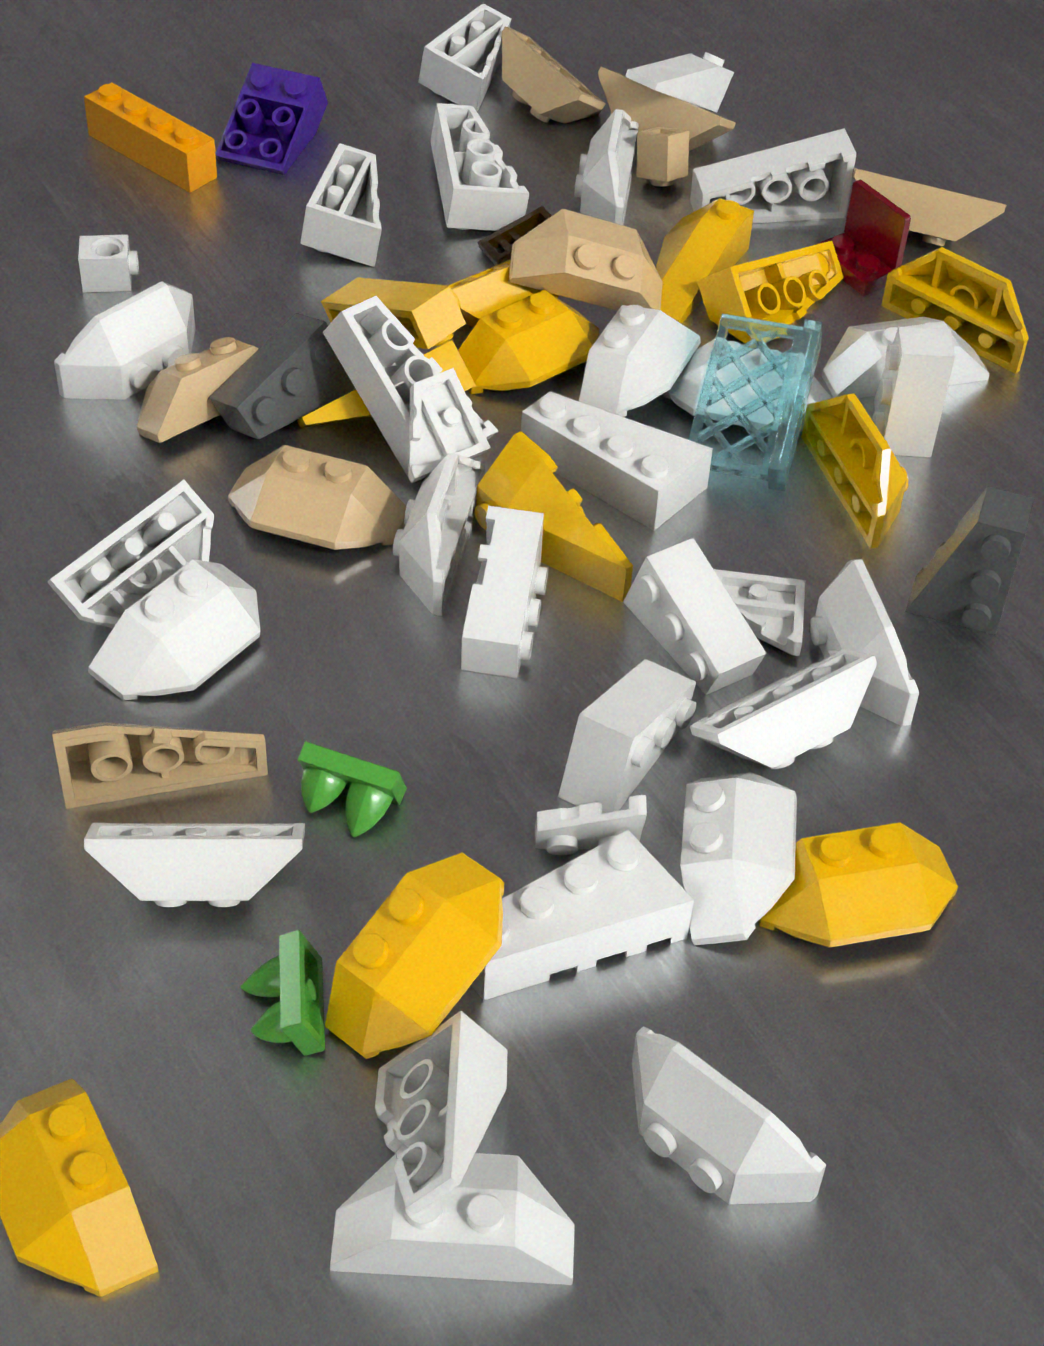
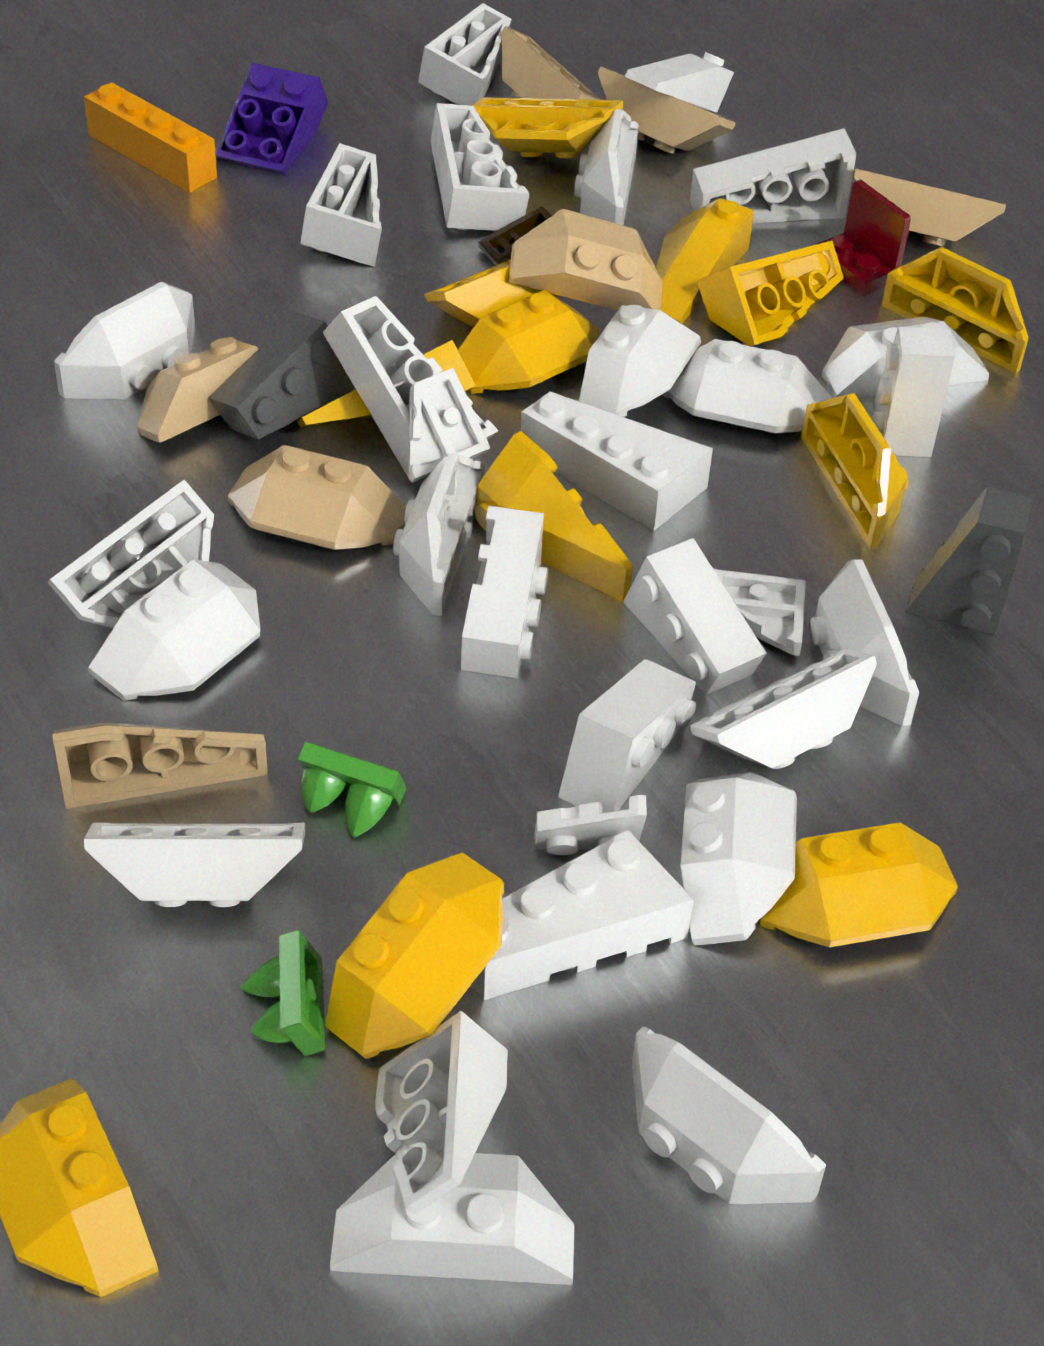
(106, 263): white brick -> none
(424, 309): yellow brick -> none
(545, 124): none -> yellow wedge
(662, 155): tan brick -> none
(791, 396): clear light blue fence -> none

